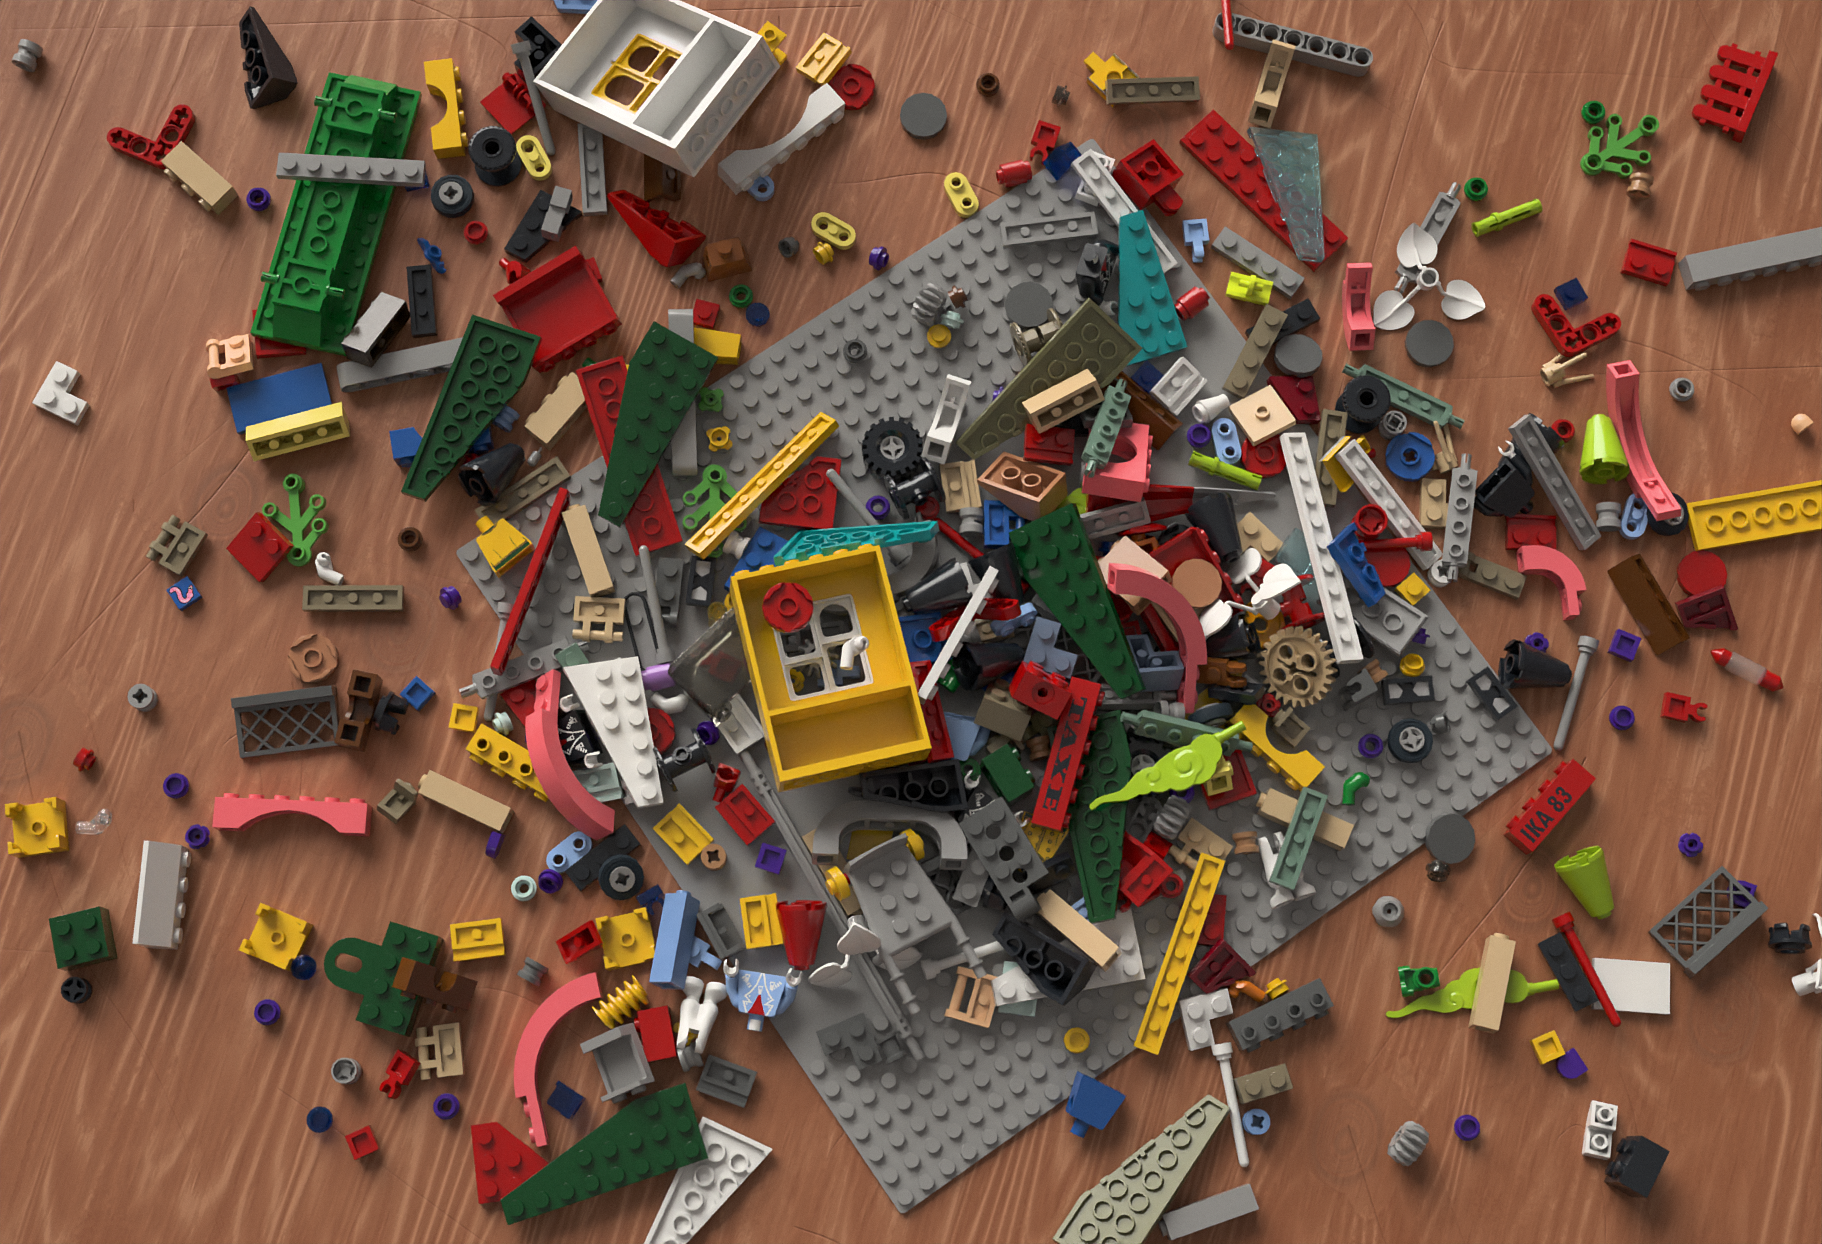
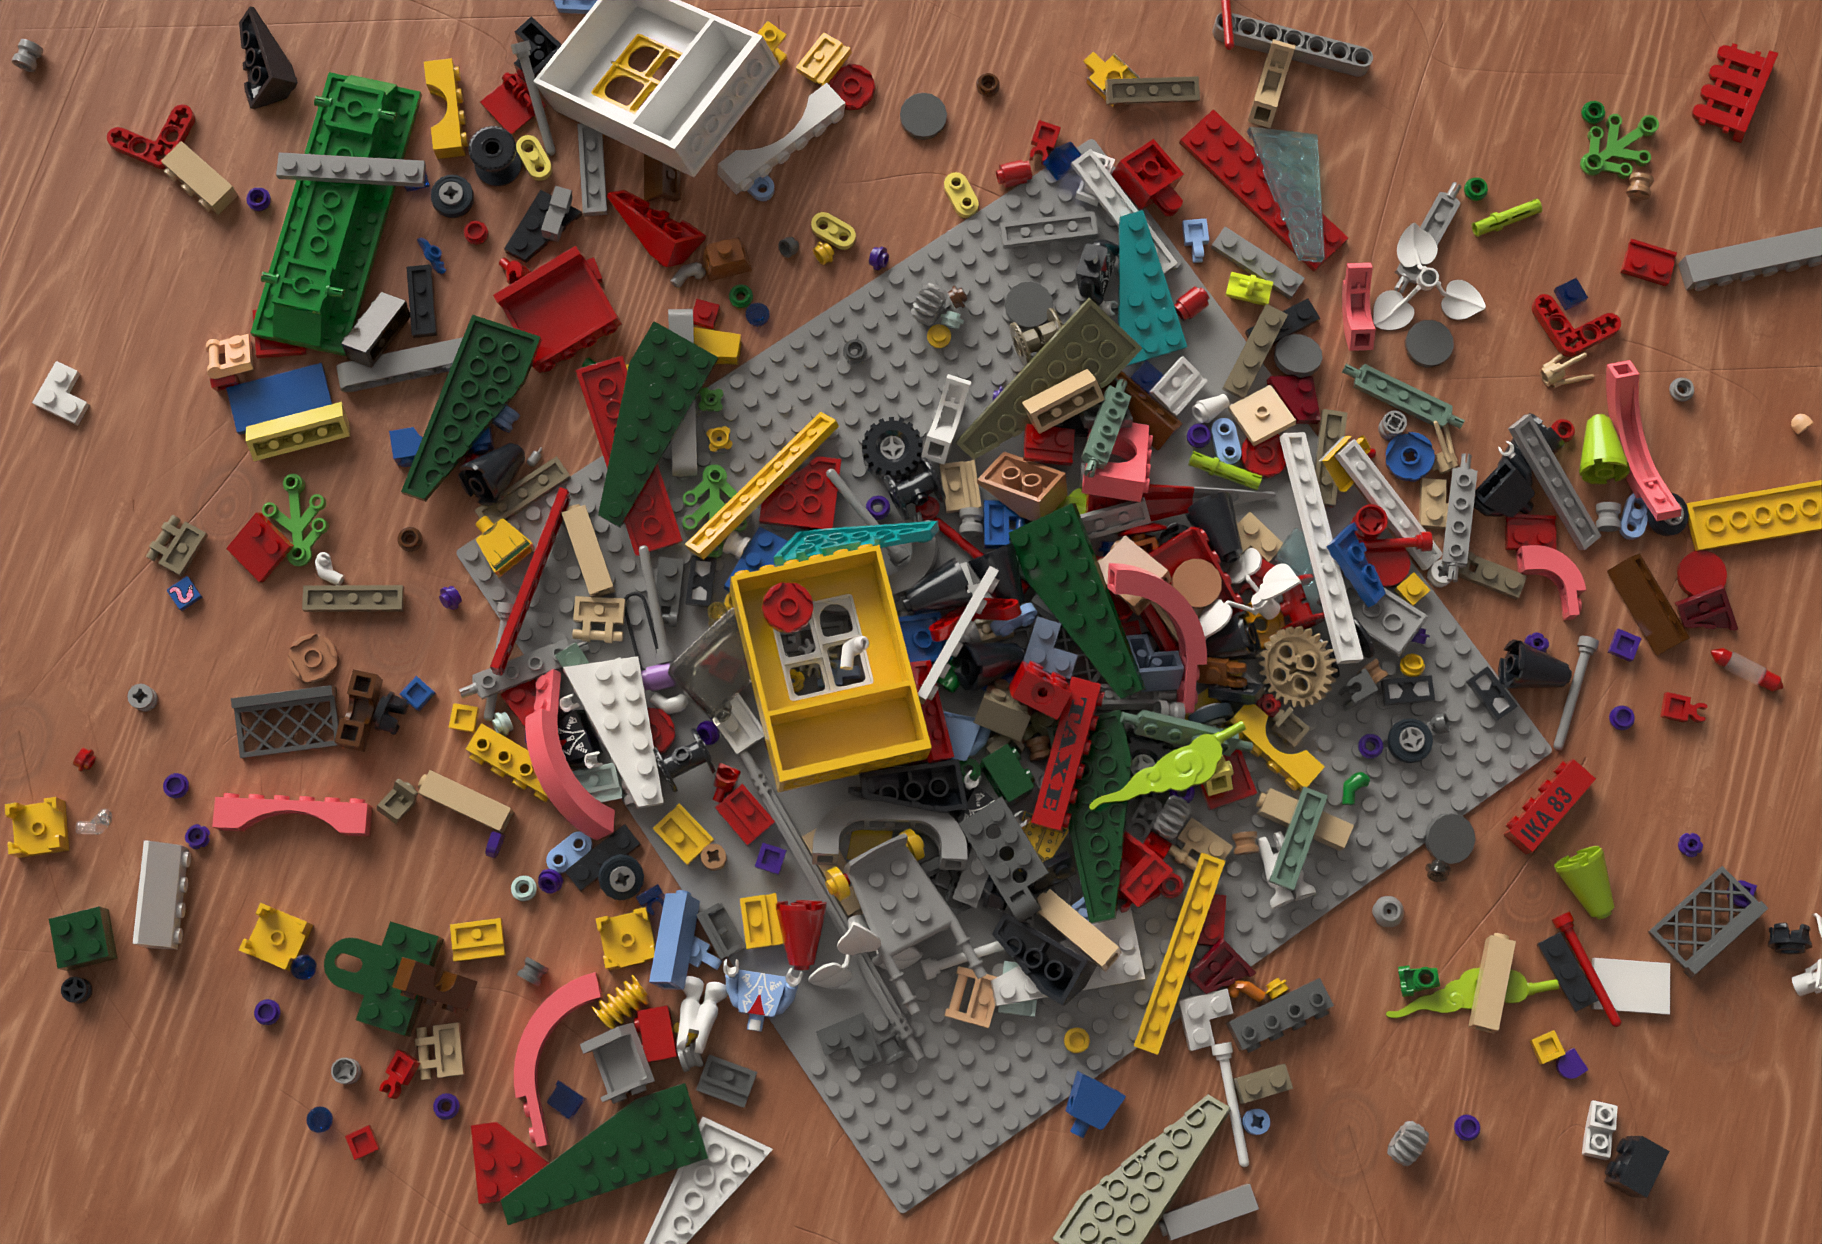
(557, 412): tan brick -> none
(579, 942): red slope -> none
(1060, 96): clear smoke plate -> none
(1366, 402): black hose -> none

